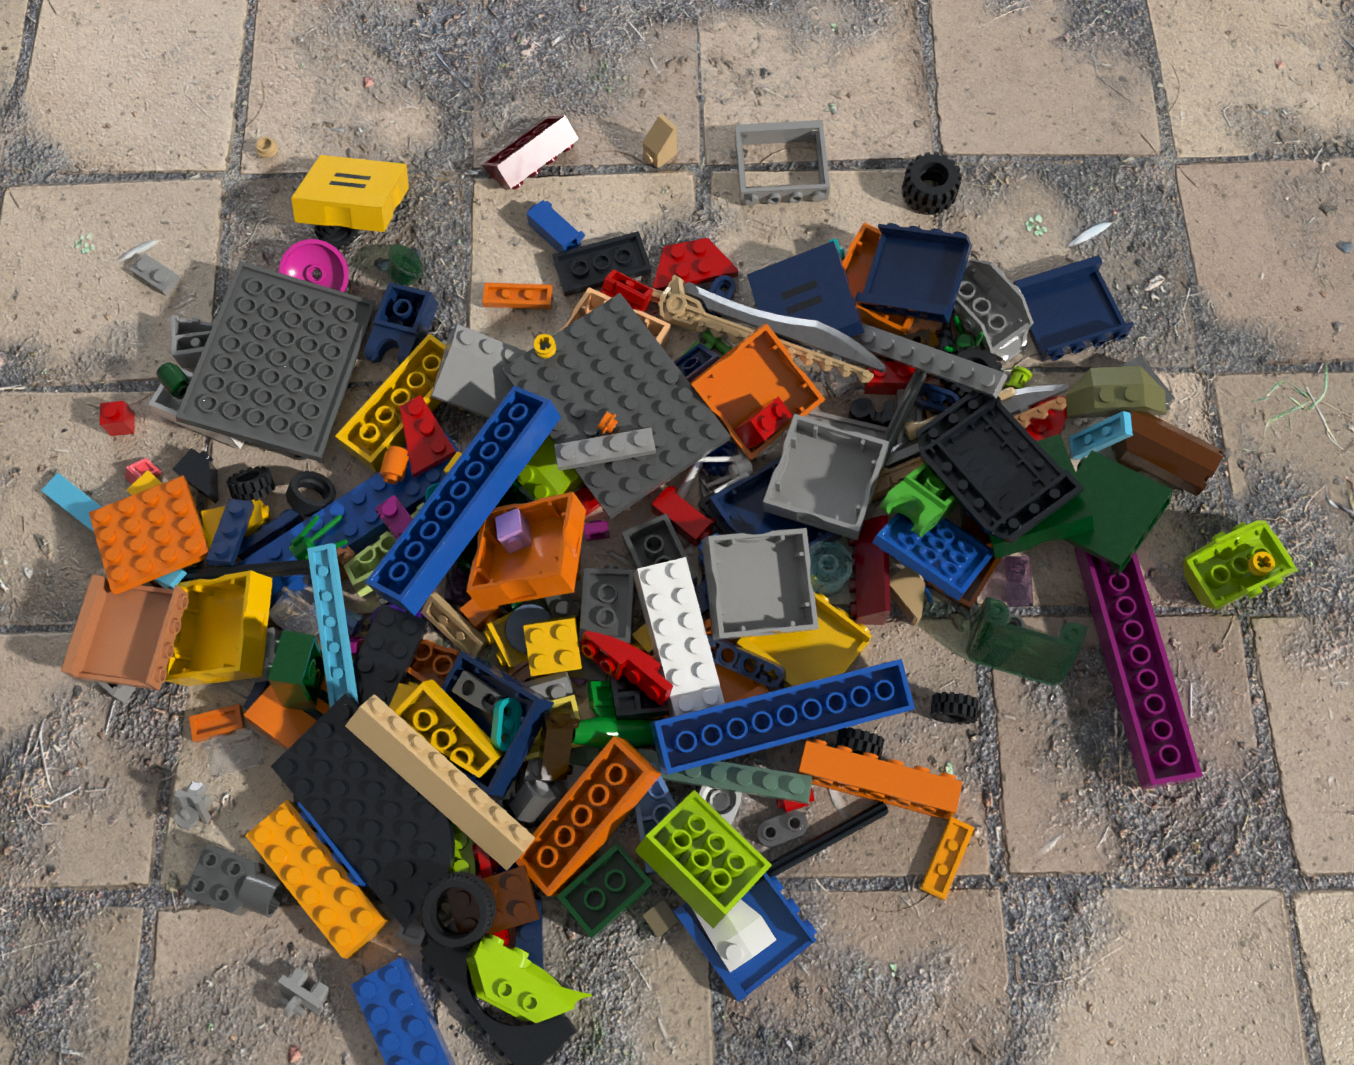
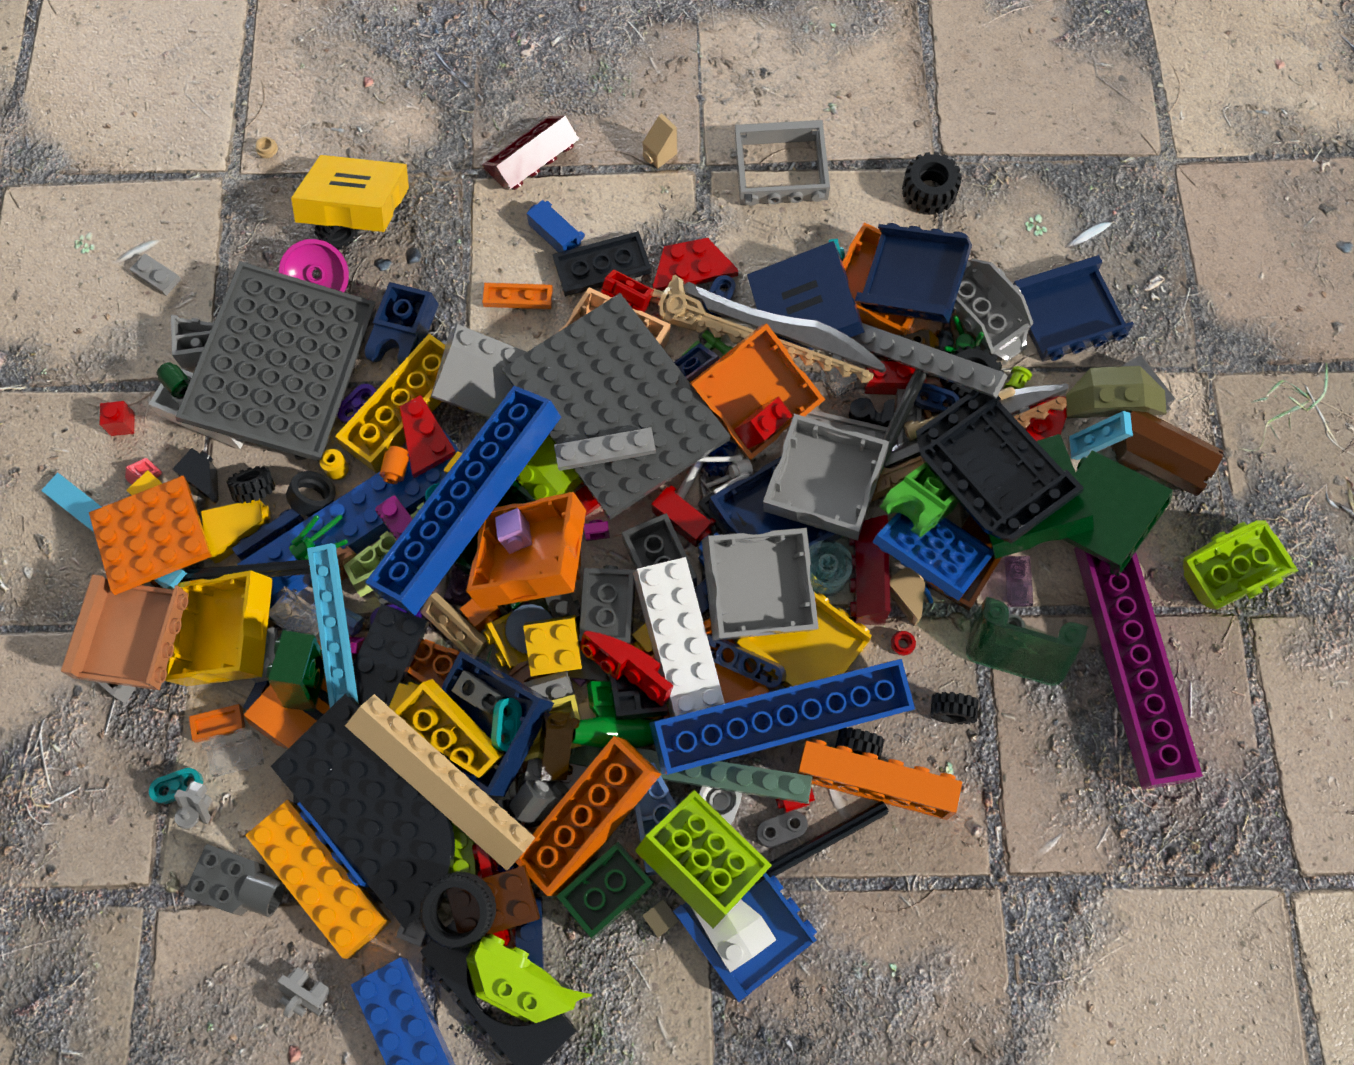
(173, 781): none -> teal plate
(230, 533): dark blue plate -> none
(334, 464): none -> yellow brick
(354, 401): none -> dark purple plate
(404, 265): clear green piece -> none
(547, 353): yellow bush -> none
(607, 423): orange plate -> none
(908, 638): none -> red plate
(946, 858): light orange tile -> none
(1268, 566): yellow bush -> none

